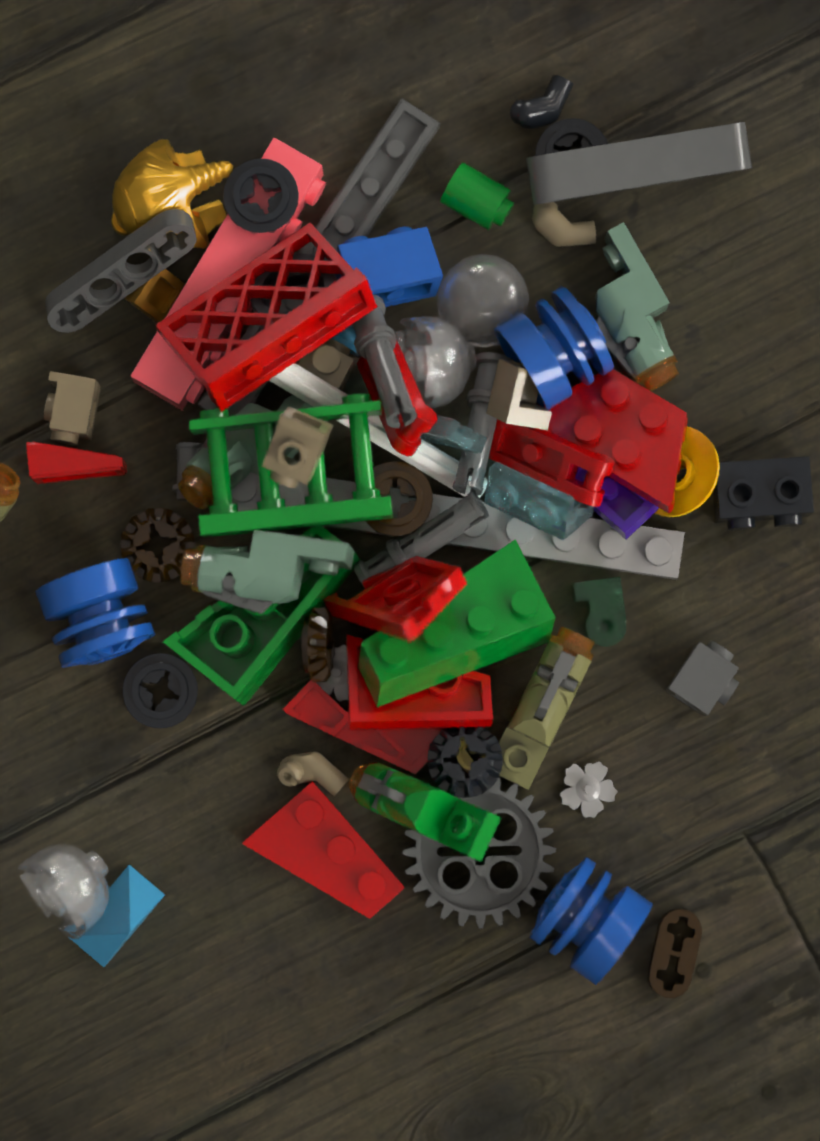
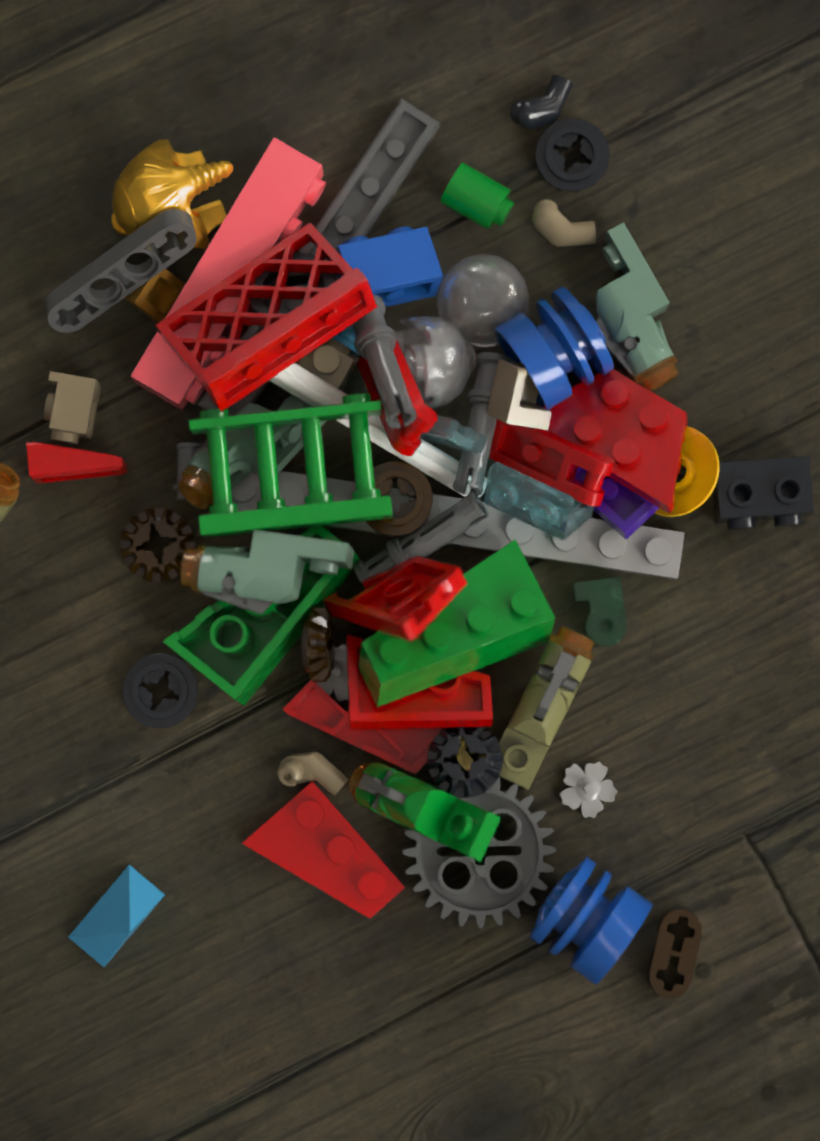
(68, 885): clear cylinder -> none
(95, 613): blue wheel -> none
(241, 187): black gear -> none
(305, 434): dark tan brick -> none
(638, 163): dark grey beam -> none
(705, 678): dark grey brick -> none

